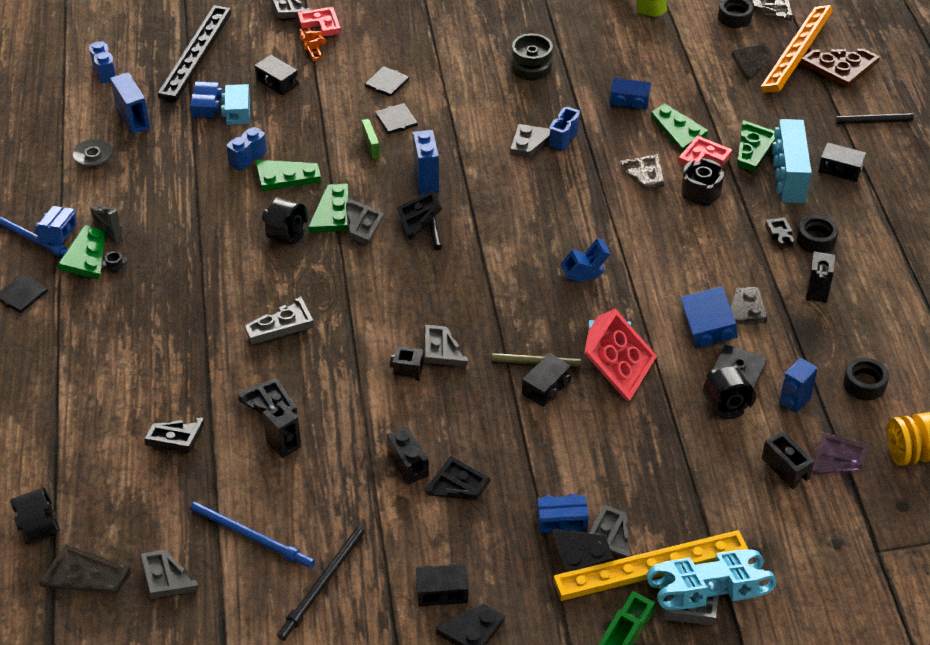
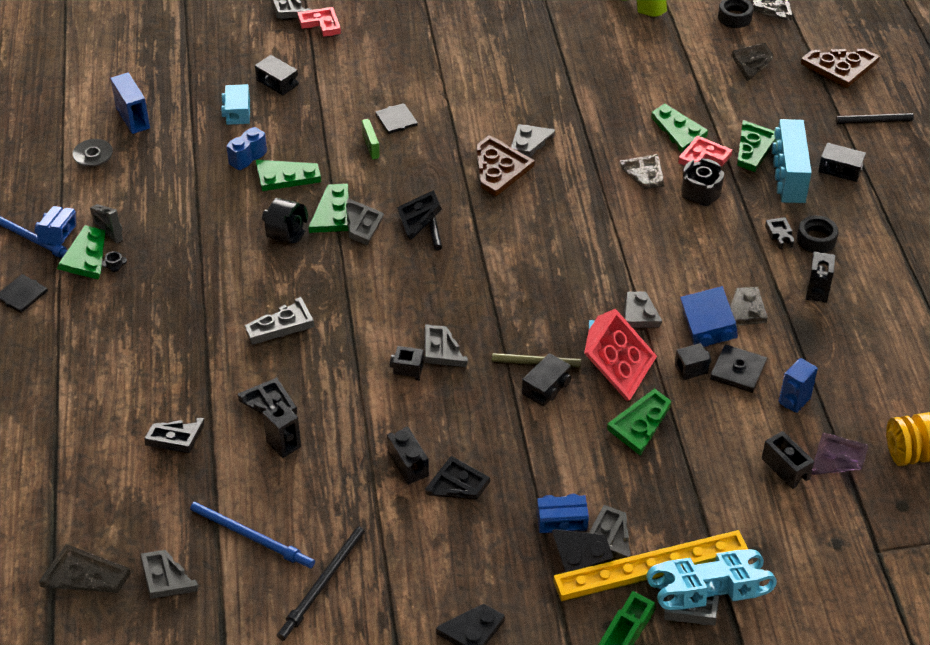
(35, 515): black brick -> none
(102, 61): blue brick -> none
(194, 53): plate -> none
(206, 99): blue brick -> none
(316, 41): orange piece -> none
(387, 81): piece -> none
(426, 161): blue brick -> none
(441, 585): black brick -> none
(500, 165): none -> reddish brown plate
(532, 56): pearl dark grey wheel -> none
(564, 128): blue brick -> none
(586, 265): blue brick -> none
(630, 93): blue brick -> none
(640, 311): none -> wing
(640, 421): none -> green wing
(692, 361): none -> black brick
(728, 392): black brick -> none
(796, 49): light orange plate -> none
(866, 366): black tyre -> none

